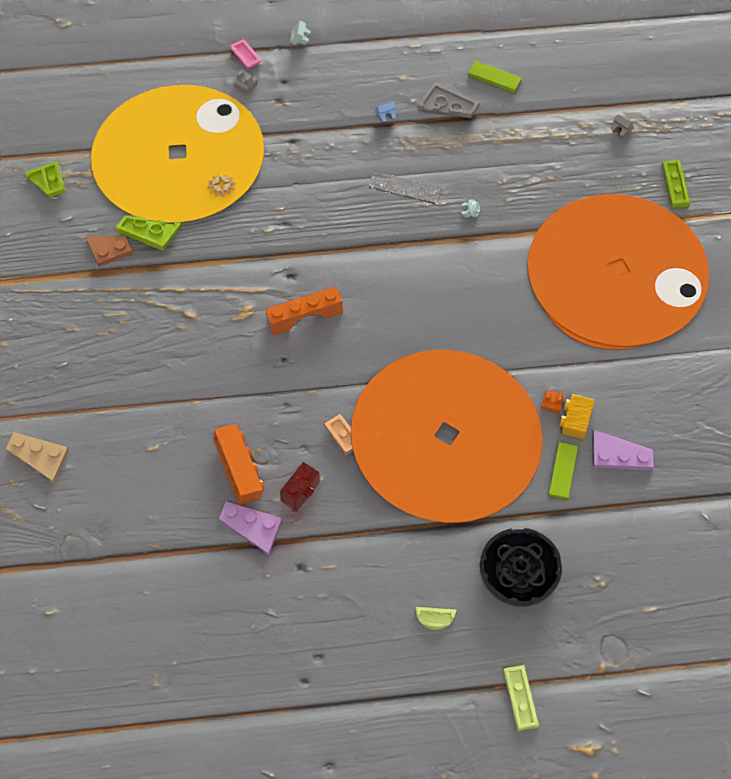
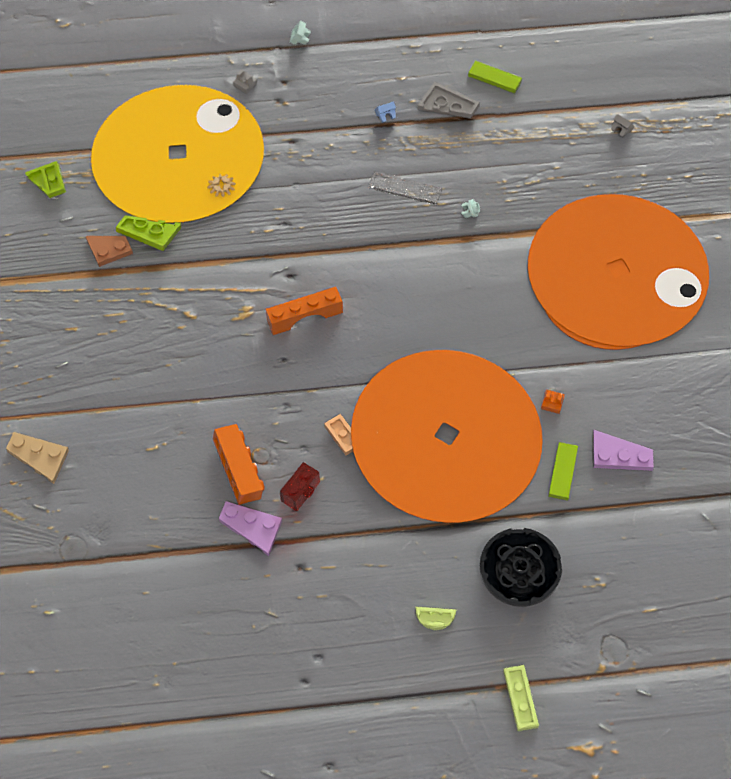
(245, 54): bright pink tile -> none
(577, 417): yellow brick -> none
(675, 184): lime tile -> none

